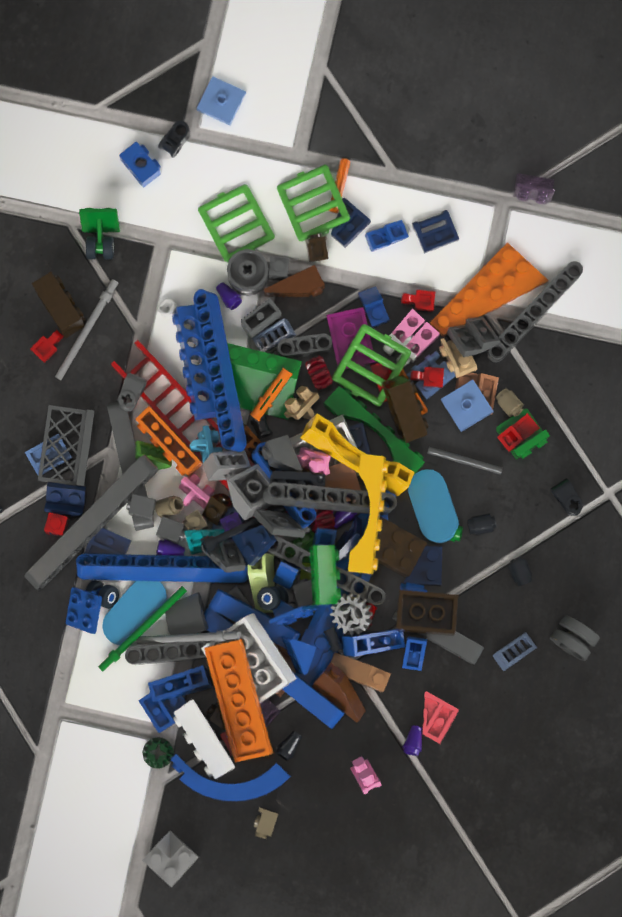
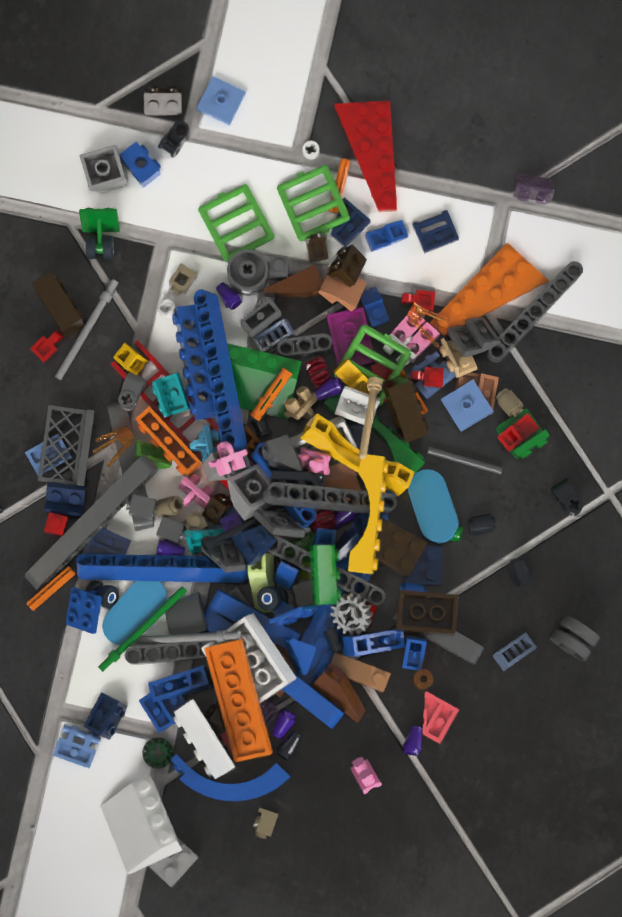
(50, 588): none -> orange axle
(74, 752): none -> medium blue plate
(103, 169): none -> light grey slope
(105, 716): none -> dark blue bracket
(123, 435): none -> clear orange plant
(130, 359): none -> yellow brick
(140, 825): none -> white slope
(163, 101): none -> bracket
(170, 395): none -> teal bracket
(182, 273): none -> dark tan brick
(235, 458): none -> bright pink hips
(283, 723): none -> dark purple cone
(308, 145): none -> white bush
(330, 388): none -> dark purple cone
(336, 289): none -> nougat slope
(348, 264): none -> dark brown bracket
(352, 376): none -> yellow slope
(353, 405): none -> white bracket
(371, 140): none -> red wing
(374, 387): none -> tan piece
(416, 679): none -> clear orange brick
(417, 313): none -> clear orange plant

